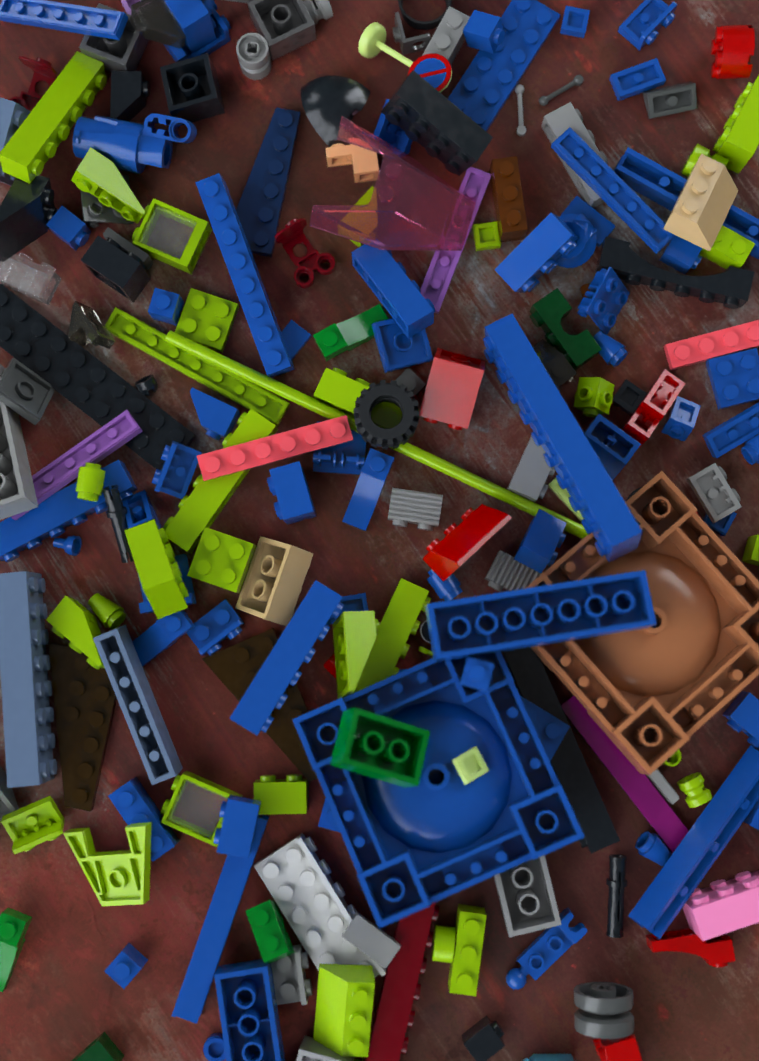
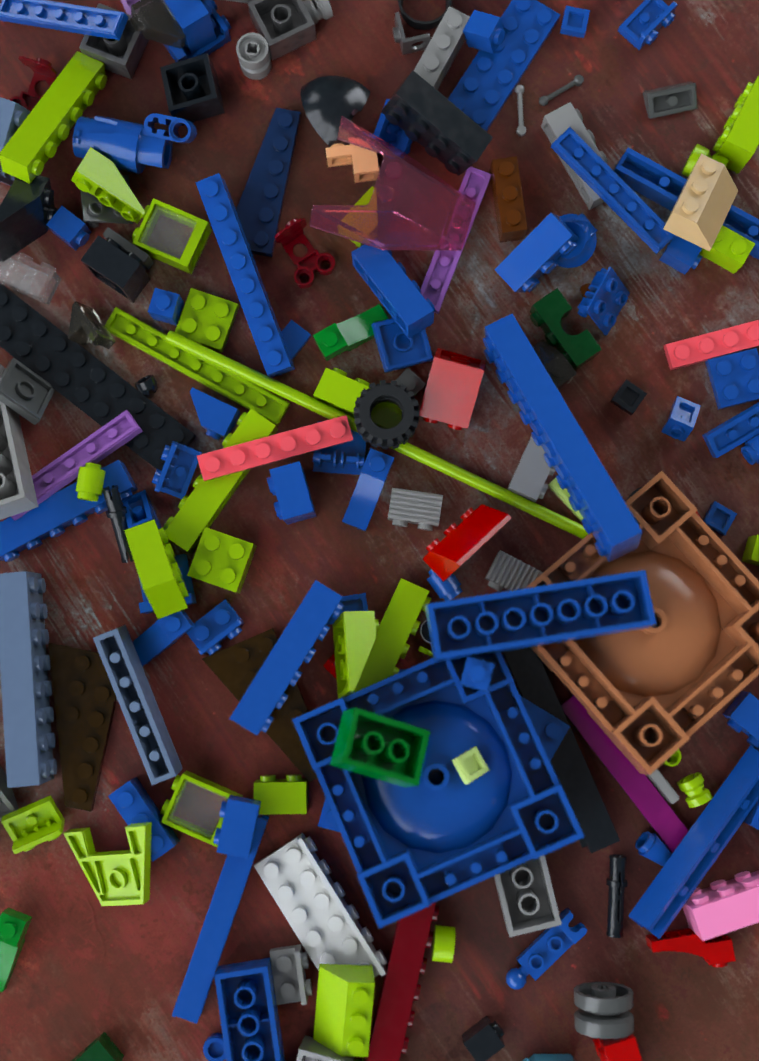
(71, 544): blue piece -> none
(79, 626): lime slope -> none
(107, 611): lime cone -> none
(126, 965): blue brick -> none
(128, 94): black slope -> none
(270, 931): green brick -> none
(274, 581): tan slope -> none
(371, 940): light grey tile -> none
(431, 67): piece -> none
(467, 950): lime brick -> none
(486, 236): lime tile -> none
(540, 541): blue brick -> none
(594, 396): lime brick -> none
(603, 226): blue tile -> none
(610, 444): blue slope -> none
(612, 350): blue cone -> none
(637, 79): blue plate -> none
(653, 407): red slope -> none
(714, 492): light grey bracket -> none
(729, 288): black arch -> none
(732, 51): red brick -> none

